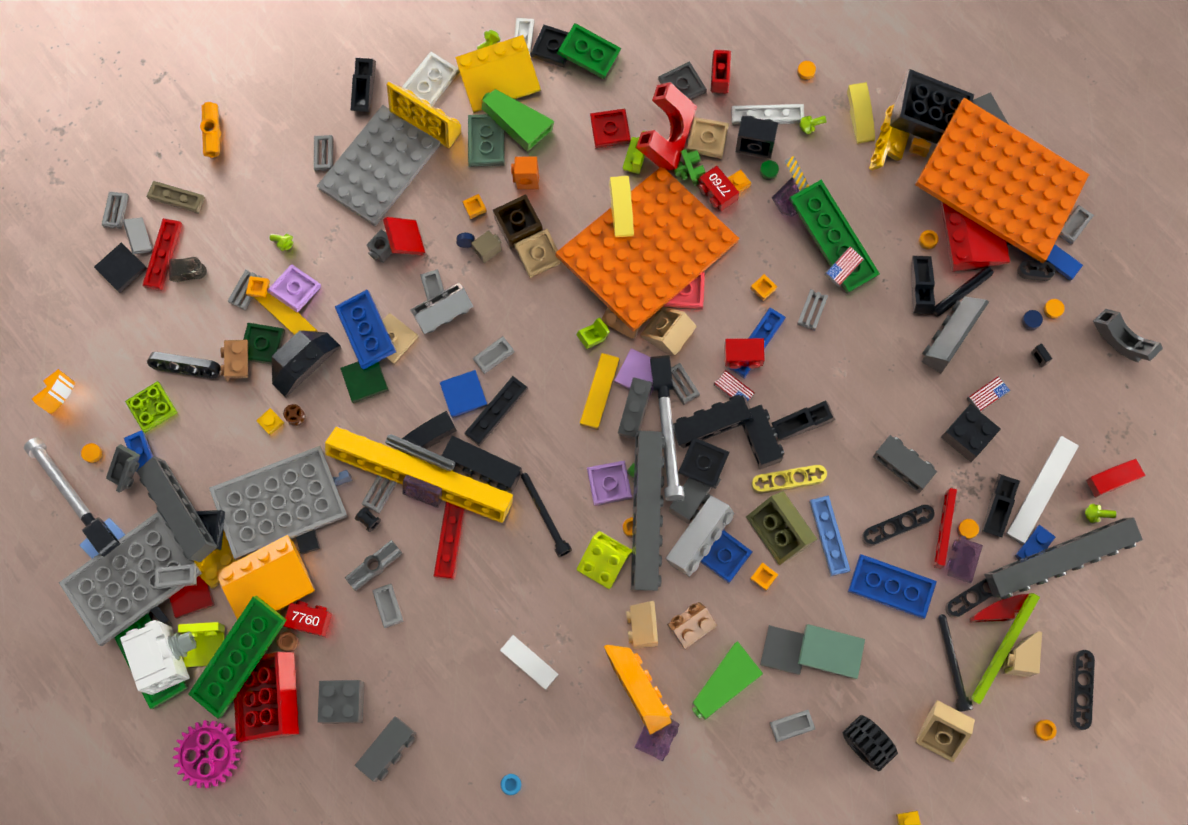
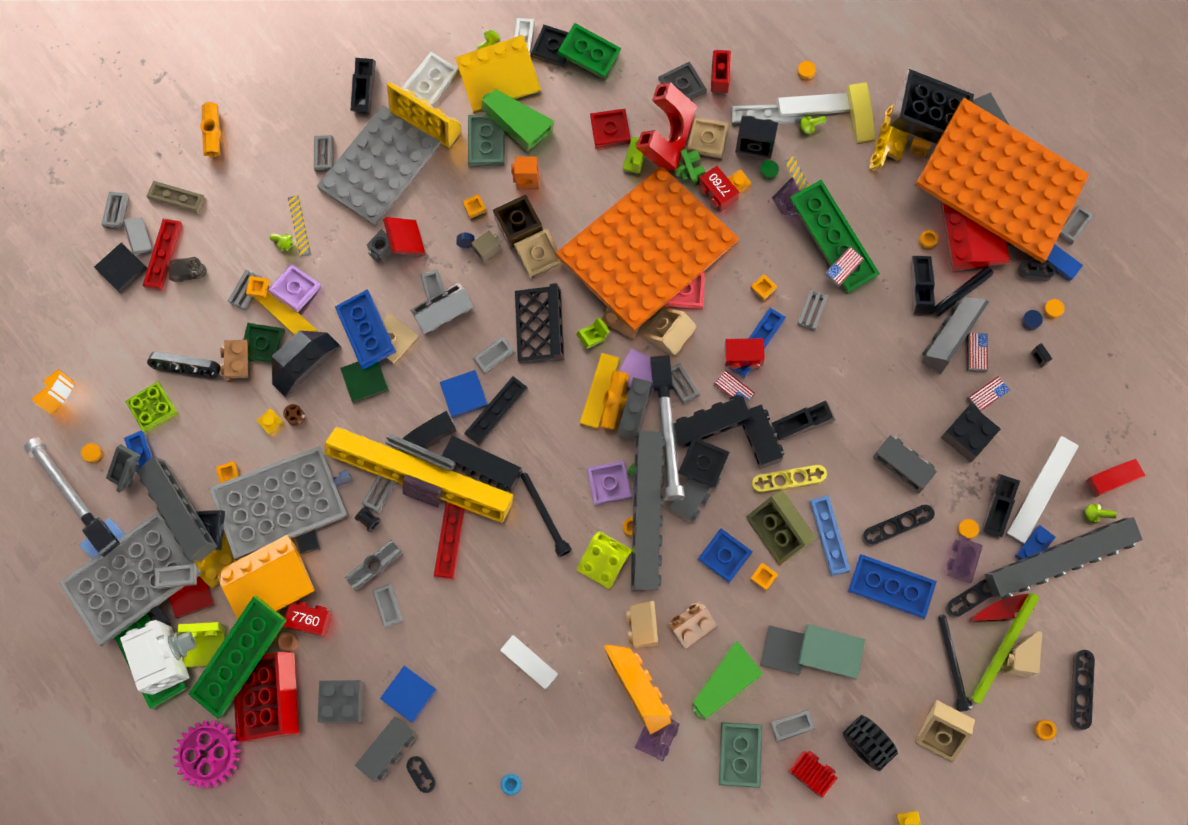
(227, 471): none -> light orange plate
(299, 225): none -> sticker
(408, 694): none -> blue tile
(417, 777): none -> black beam
(555, 324): none -> black fence
(615, 400): none -> light orange piece
(621, 206): light yellow slope -> none
(700, 536): light grey brick -> none
(740, 755): none -> sand green tile
(813, 104): none -> white tile
(813, 774): none -> red brick
(945, 528): red tile -> none
(977, 352): none -> tile
(1123, 339): dark grey arch -> none

